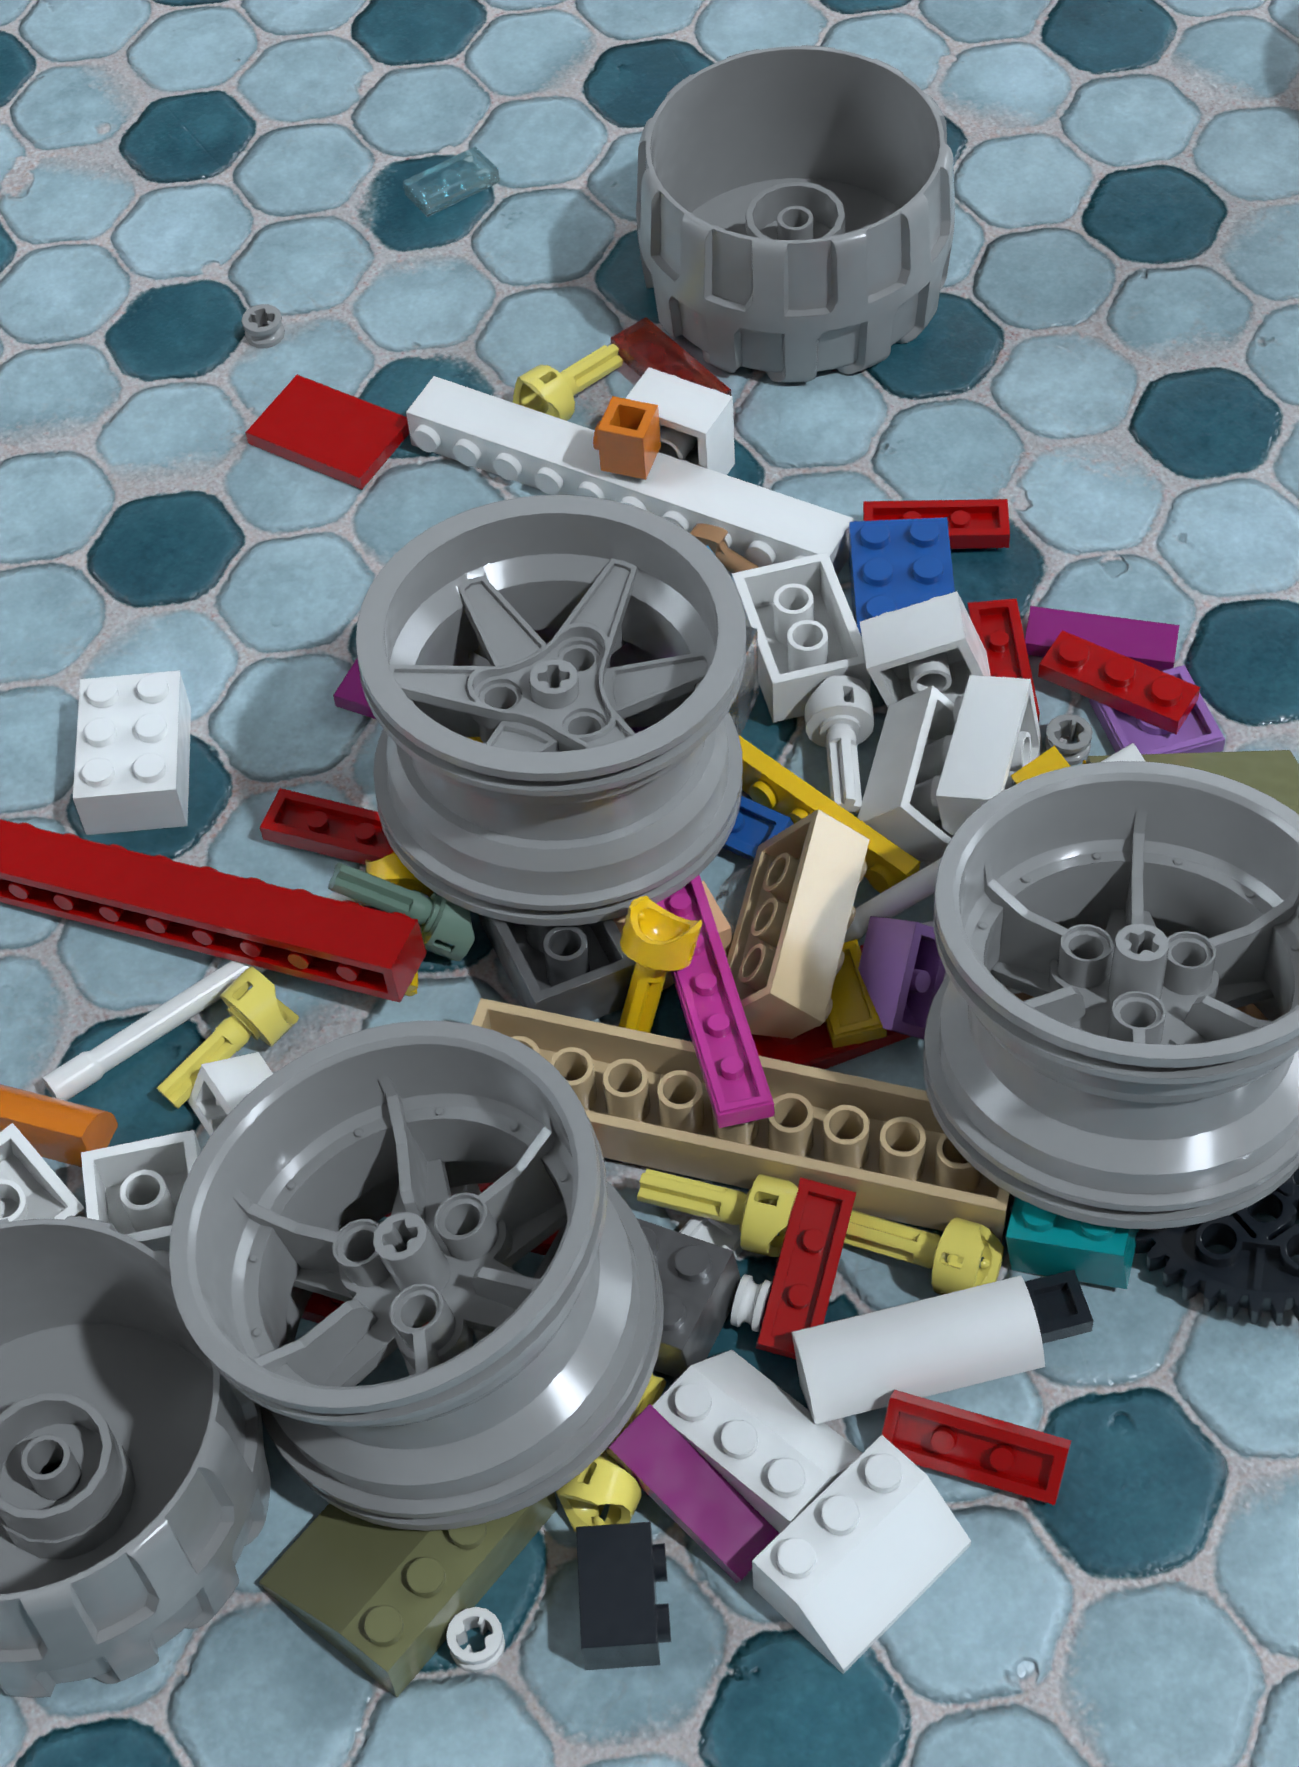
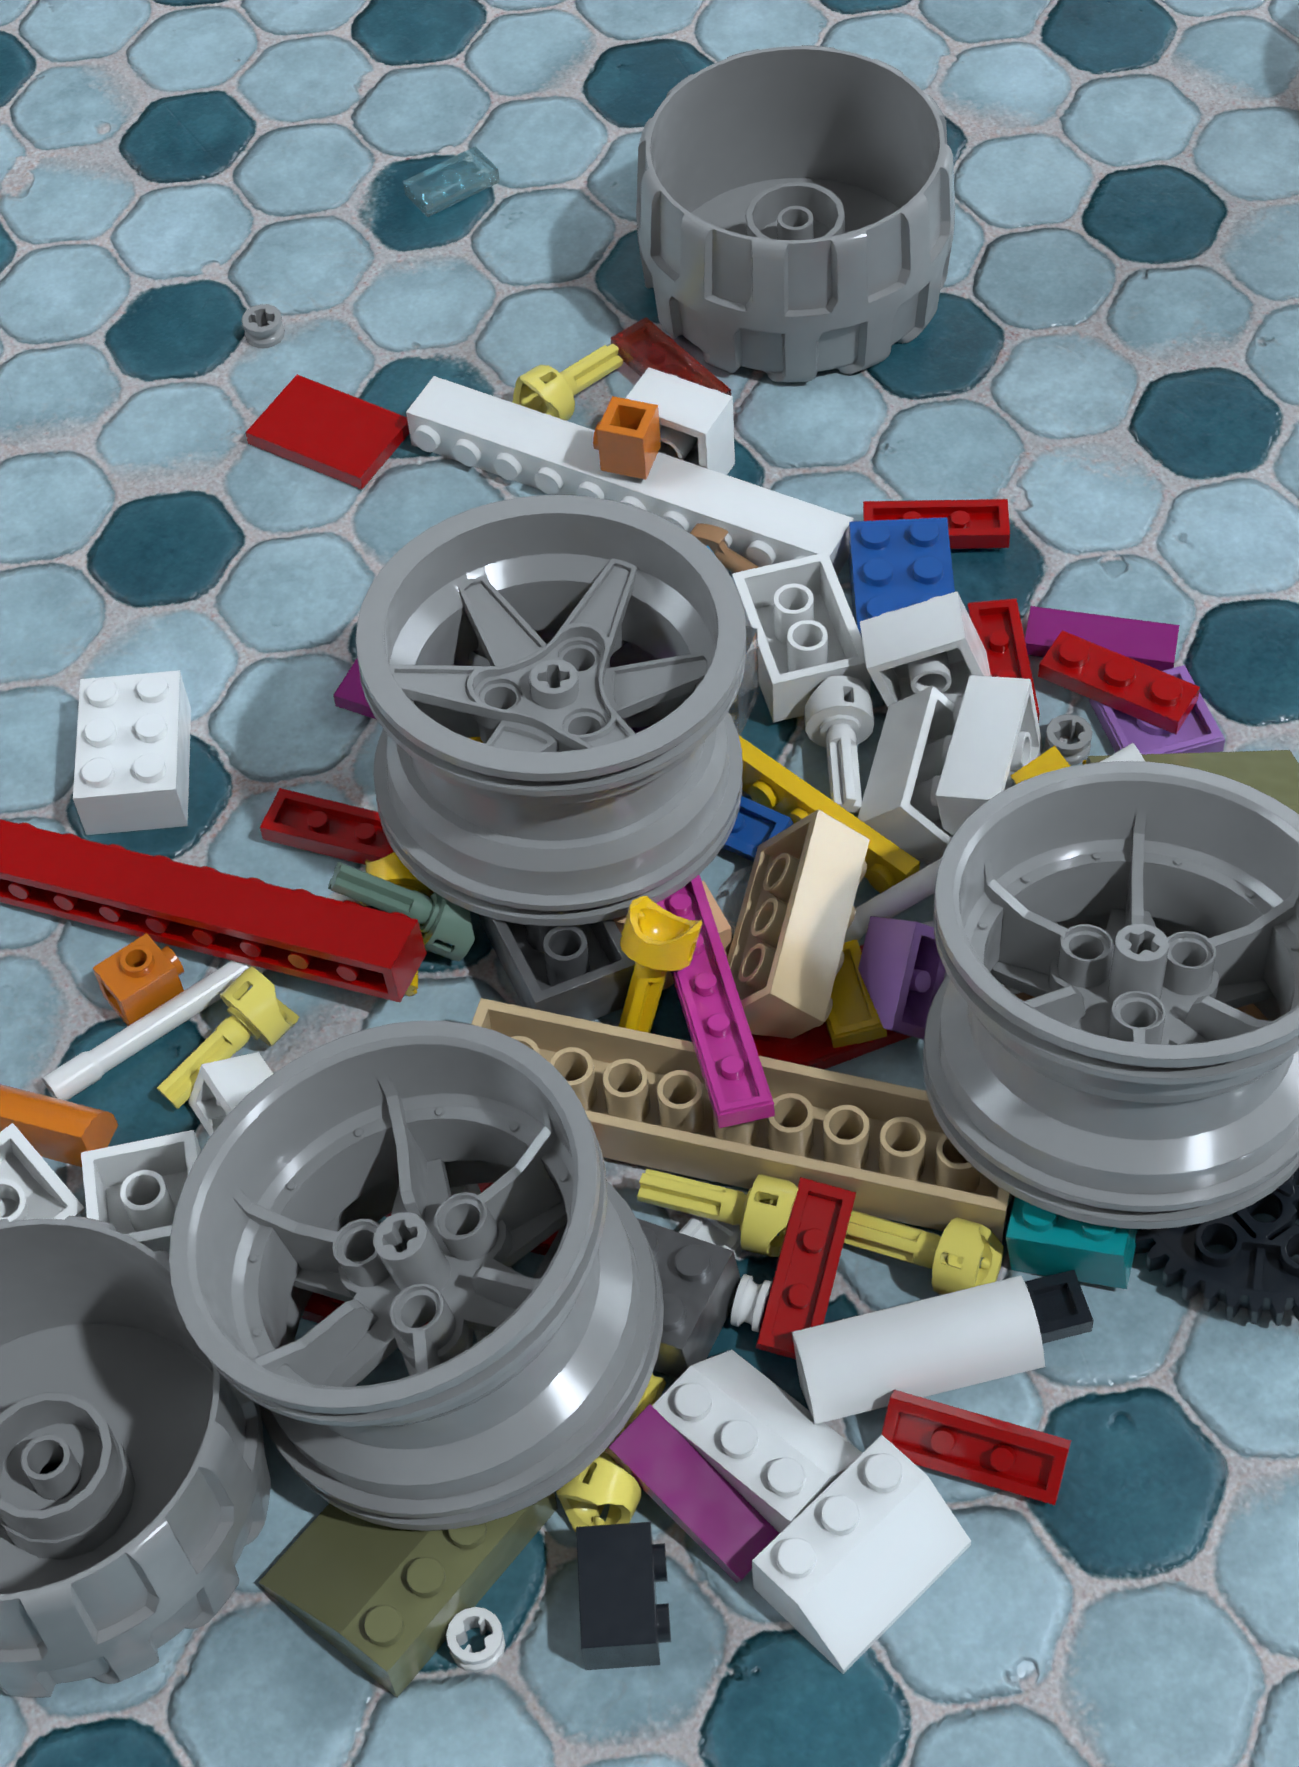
(139, 978): none -> orange brick

